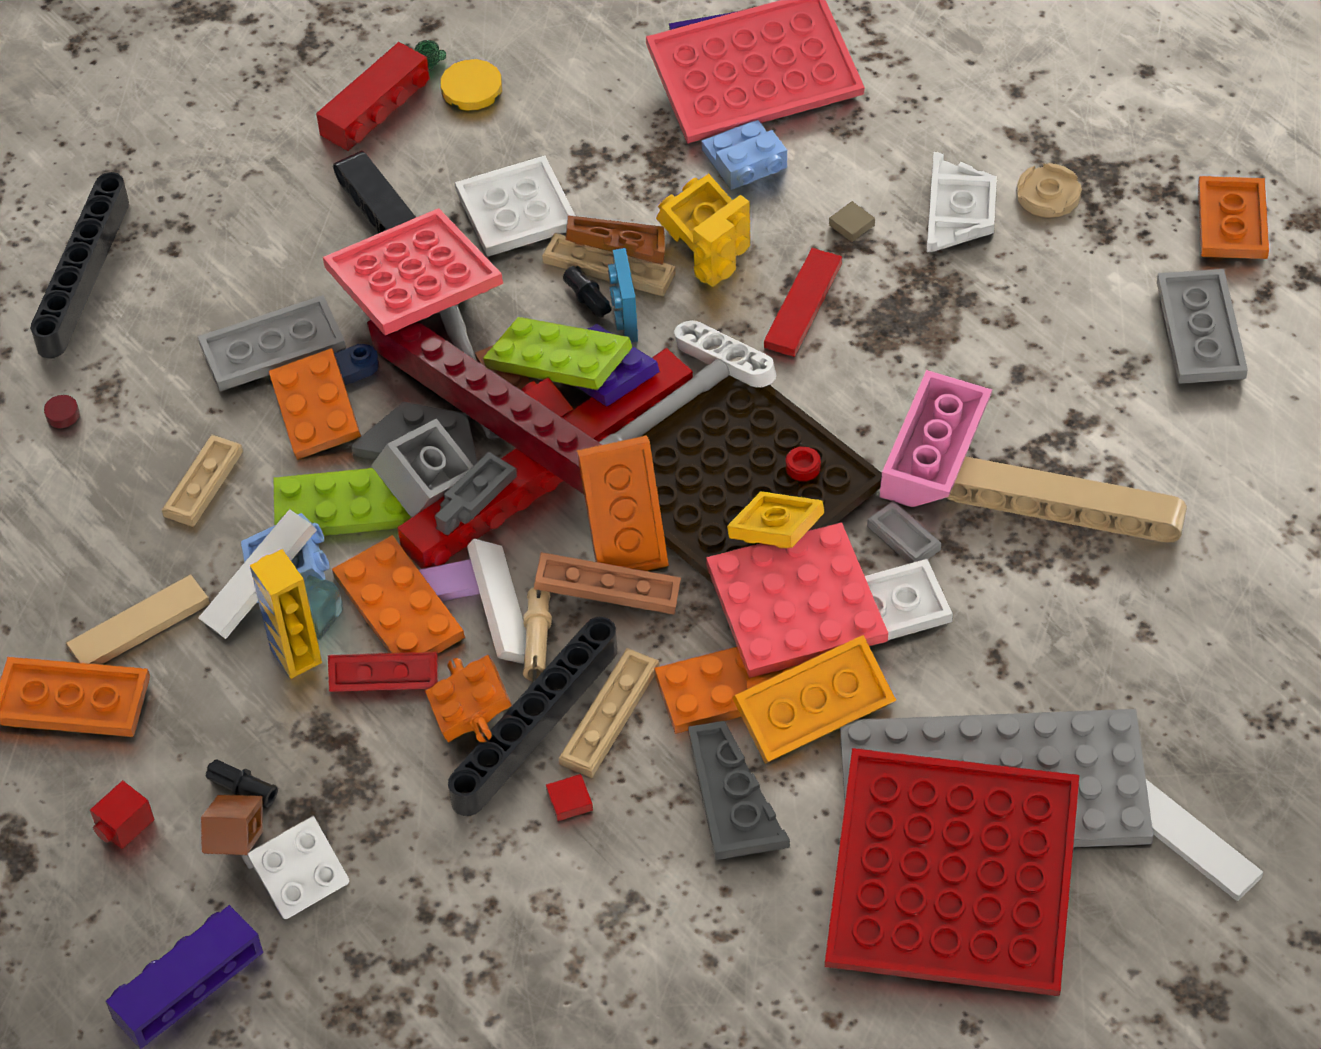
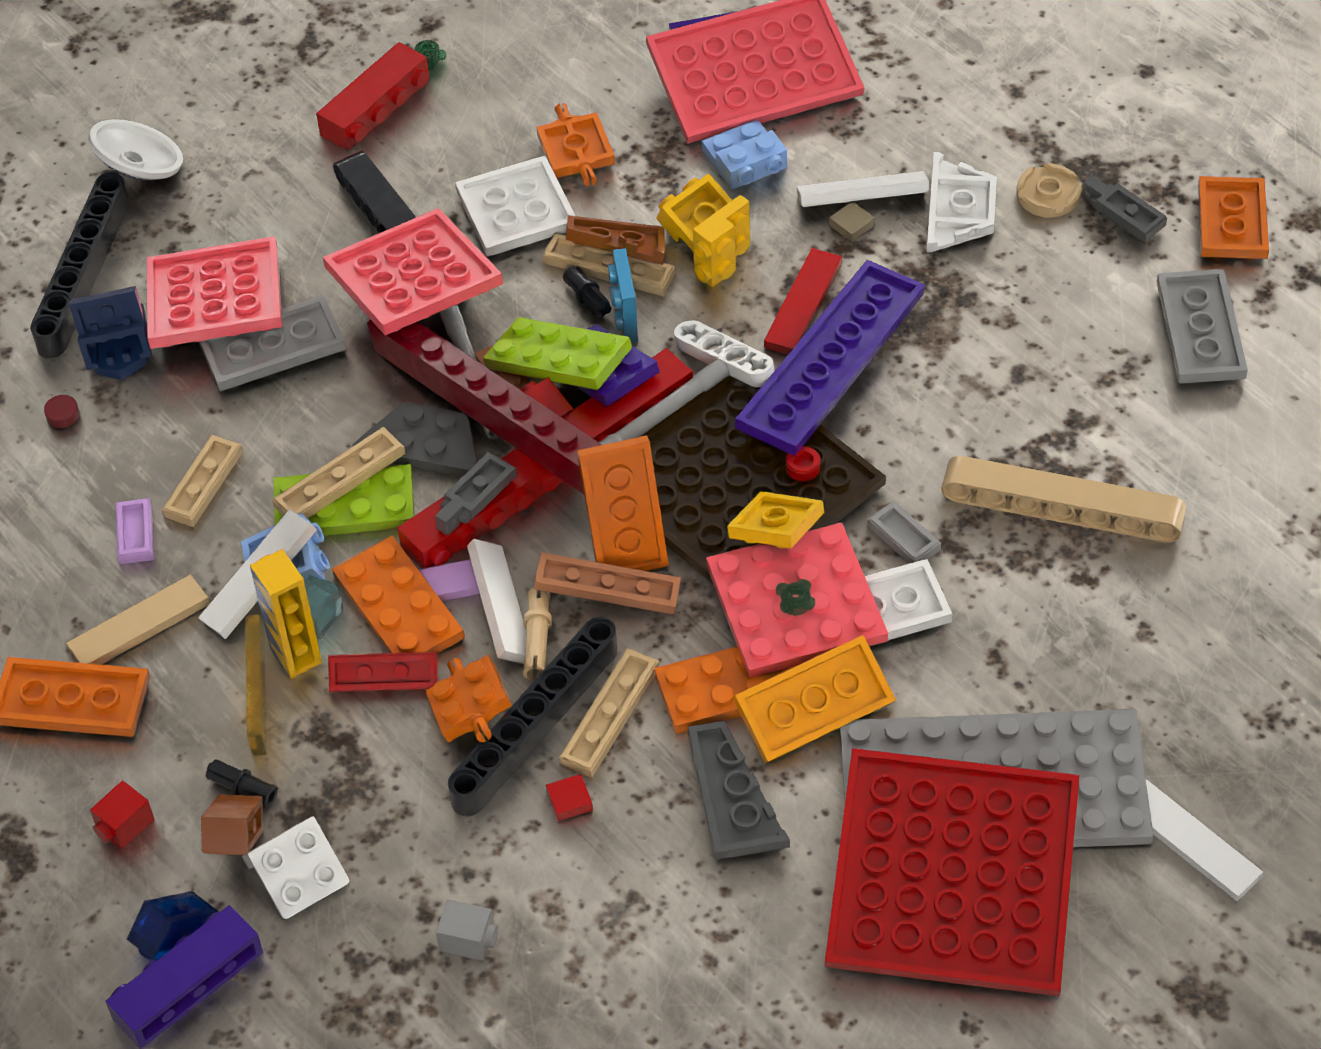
(112, 332): none -> dark blue piece
(134, 531): none -> lavender tile
(135, 150): none -> white dish
(166, 921): none -> clear blue slope
(213, 292): none -> coral plate
(255, 685): none -> clear yellow tile
(314, 404): orange plate -> none
(341, 474): none -> tan tile
(357, 362): dark blue plate -> none
(421, 466): light grey brick -> none
(466, 930): none -> light grey brick
(471, 84): yellow tile -> none
(575, 144): none -> orange plate
(795, 605): none -> clear green plate
(829, 357): none -> dark purple plate
(863, 189): none -> white tile
(933, 440): bright pink slope -> none
(1124, 208): none -> dark grey hinge

